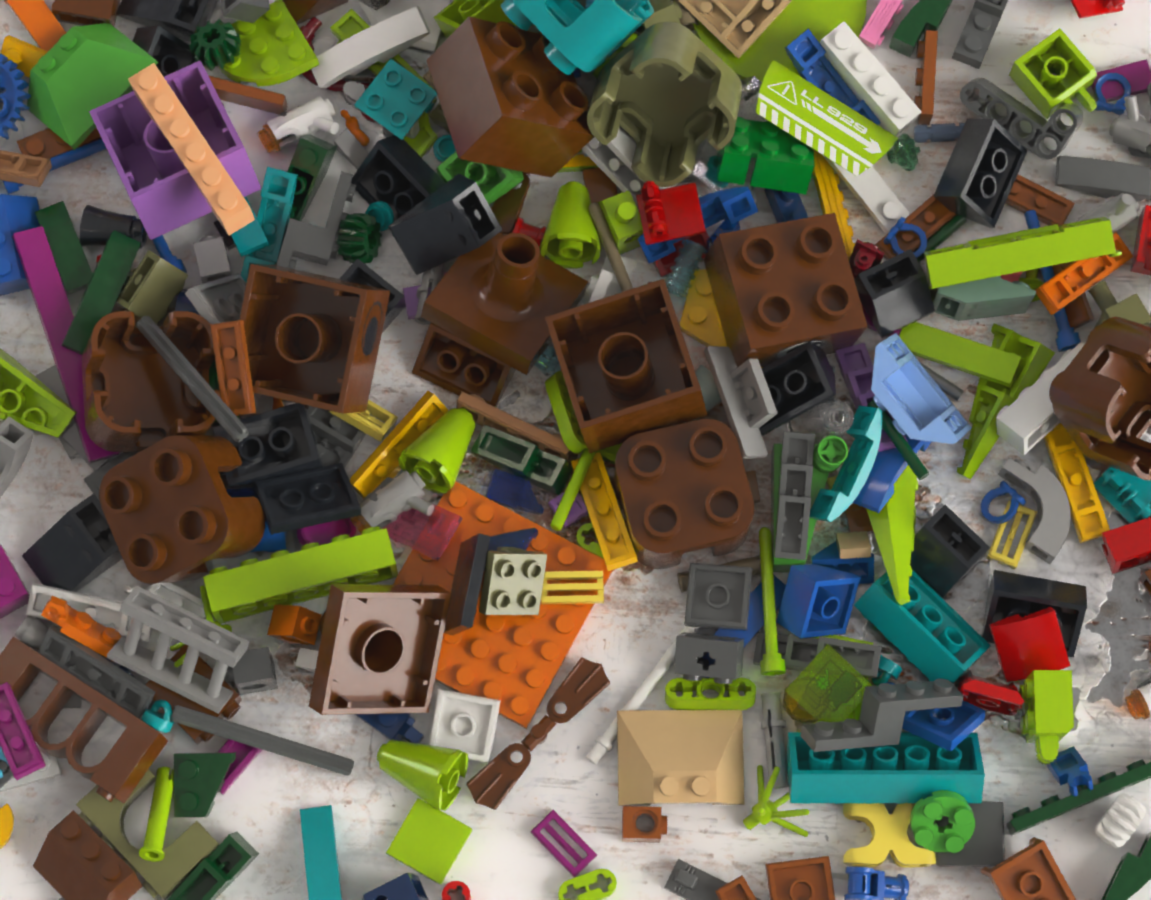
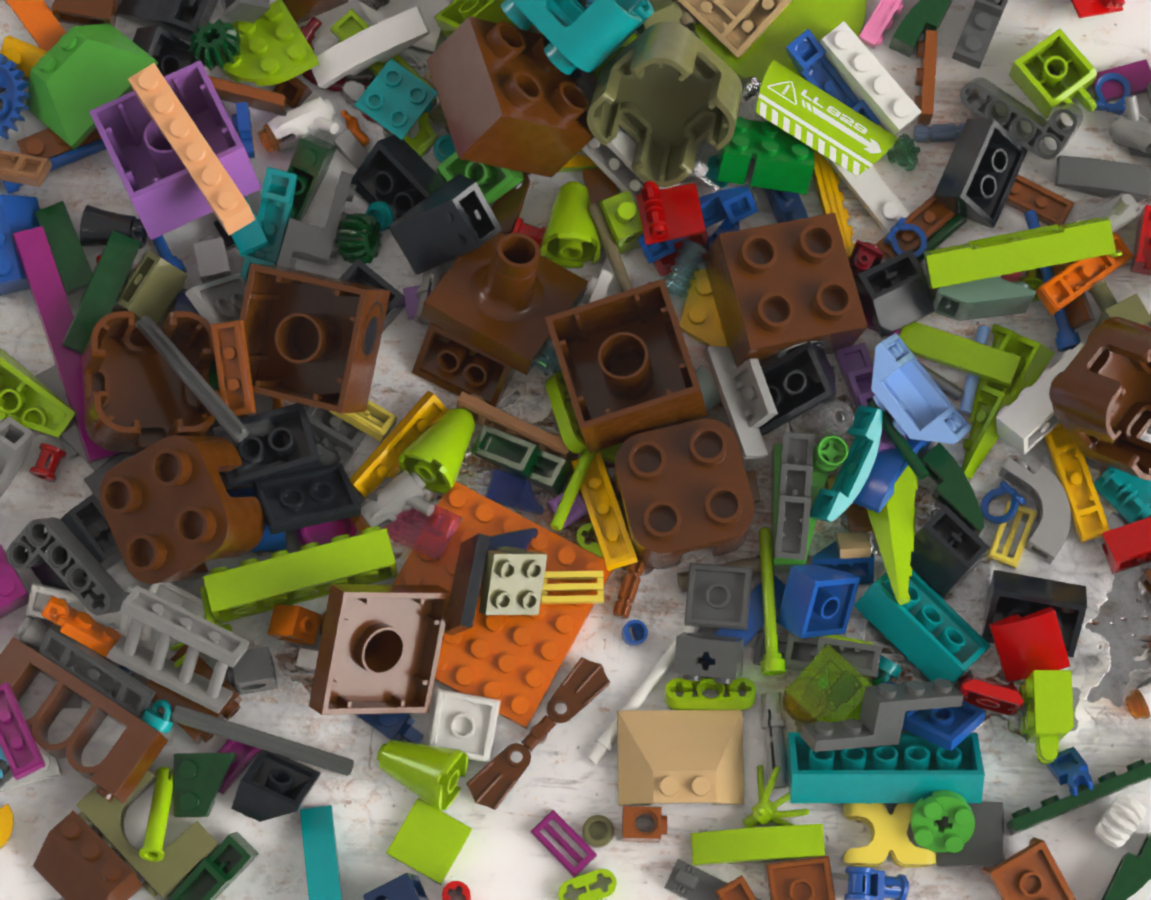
(39, 469): none -> red bush
(99, 594): none -> dark grey beam
(242, 124): none -> blue plate
(273, 787): none -> black slope
(294, 91): none -> reddish brown slope
(598, 831): none -> olive tile
(628, 589): none -> dark orange axle
(639, 632): none -> blue hinge
(758, 844): none -> lime slope
(953, 487): none -> dark green slope
(972, 380): none -> light blue bar

